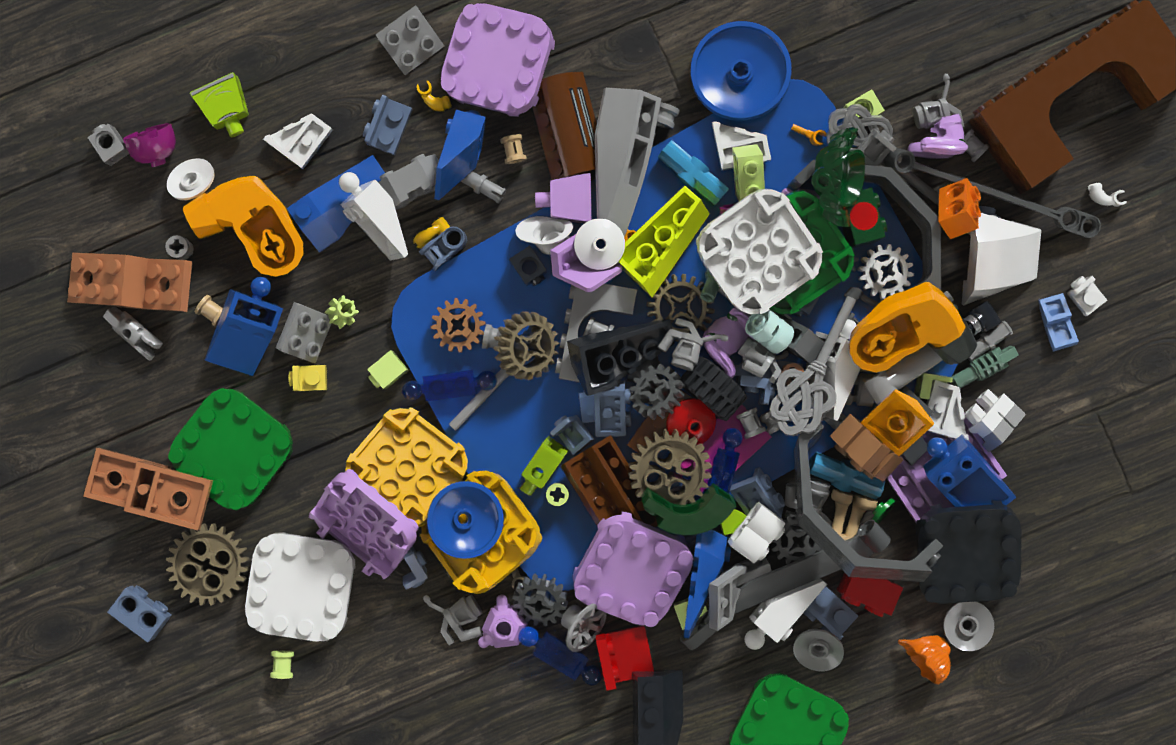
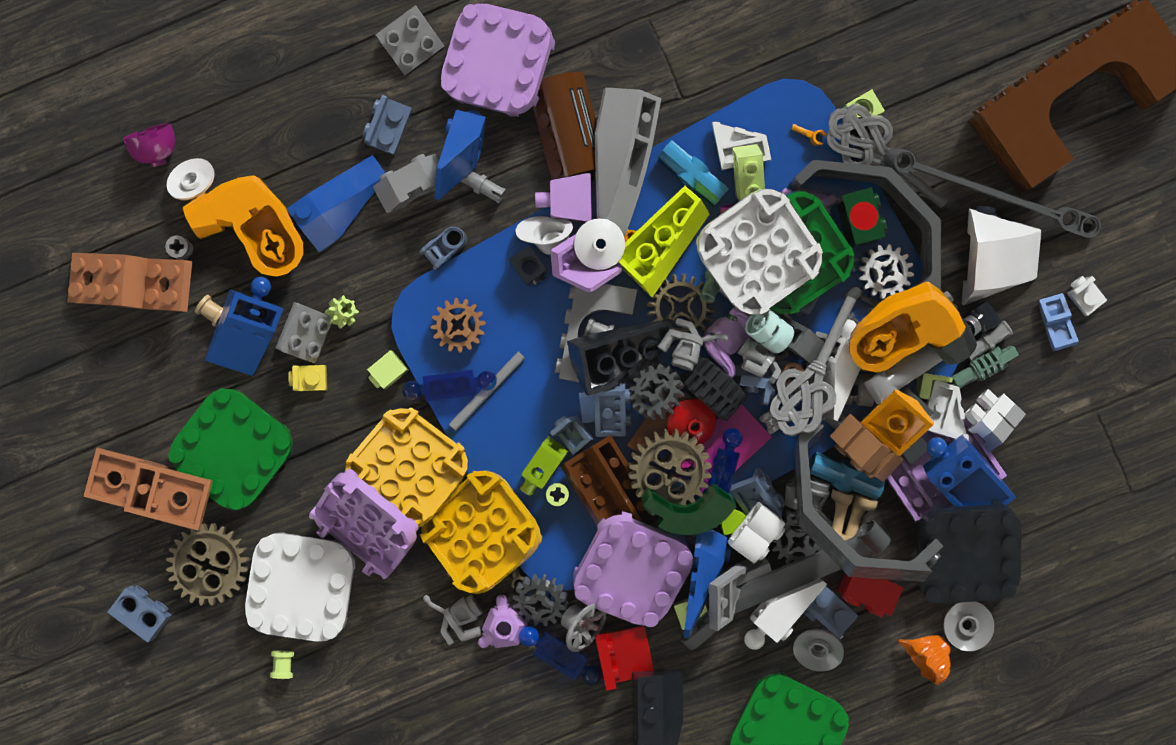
(116, 151): light grey brick -> none
(132, 332): light grey hinge -> none
(223, 103): lime torso -> none
(300, 139): white wing -> none
(374, 213): white slope -> none
(416, 562): sand blue bracket -> none
(427, 235): yellow arm -> none
(434, 103): yellow arm -> none
(479, 530): blue dish -> none
(488, 338): light grey wheel -> none
(513, 149): tan bush -> none
(515, 352): dark tan gear -> none
(666, 116): light grey wheel -> none
(740, 70): blue dish -> none
(751, 423): light grey bush -> none
(839, 176): dark green piece -> none
(877, 146): light grey bracket -> none
(882, 510): green piece -> none
(931, 112): light grey piece -> none
(946, 144): lavender hair -> none
(959, 208): orange brick -> none
(975, 146): light grey bush -> none
(1101, 198): white arm -> none

